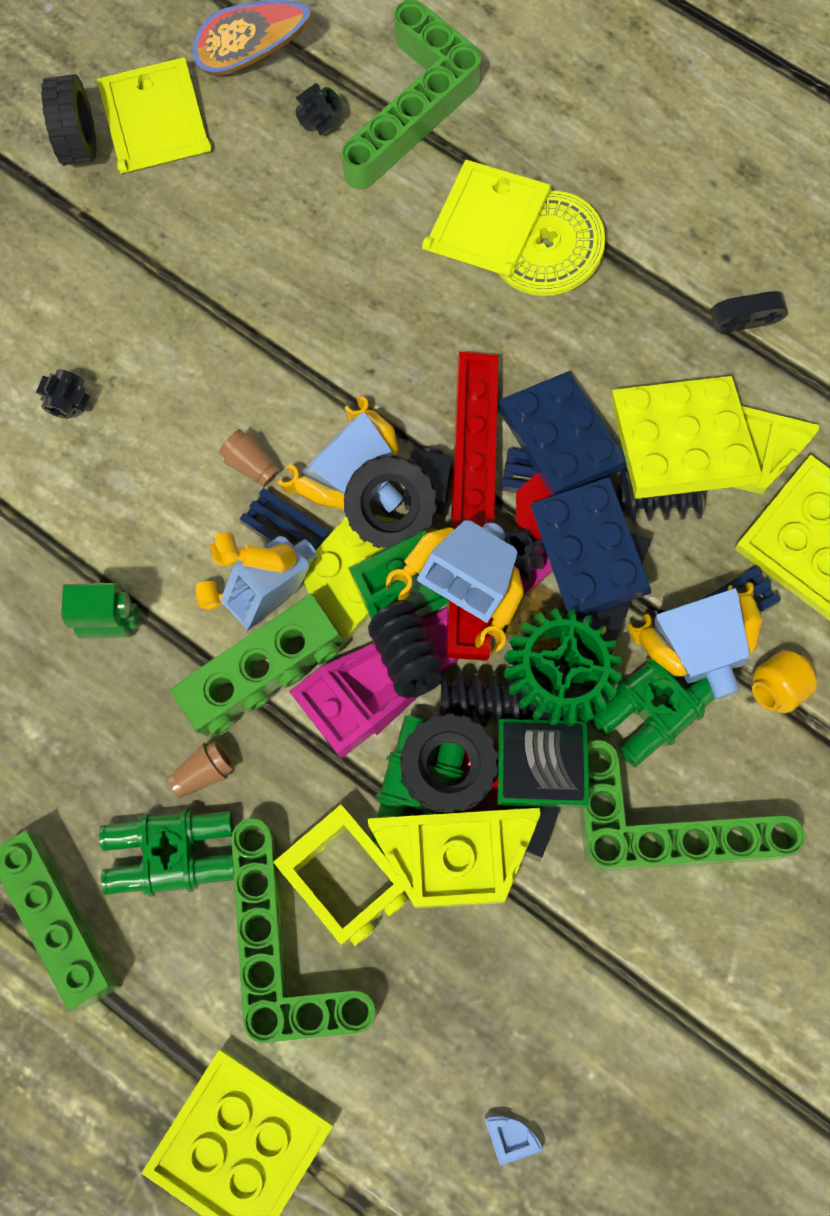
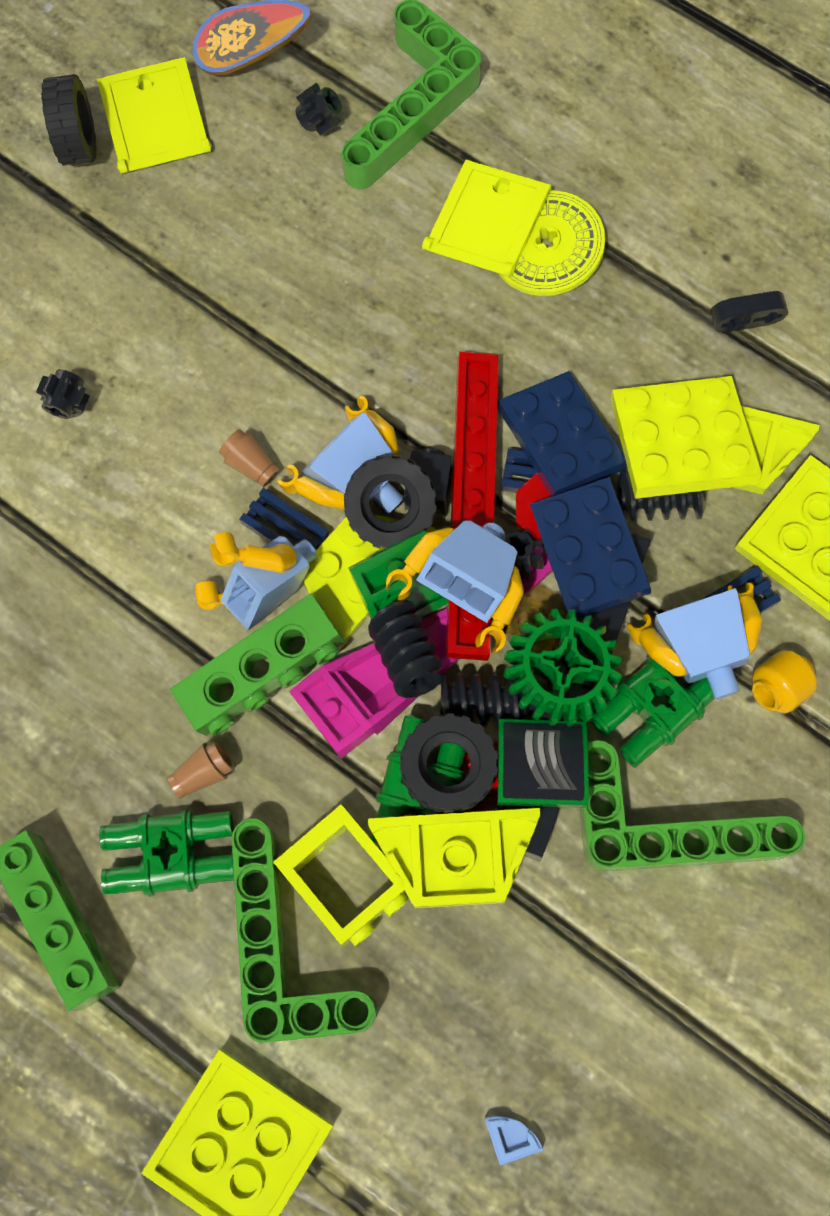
(98, 610): green brick -> none

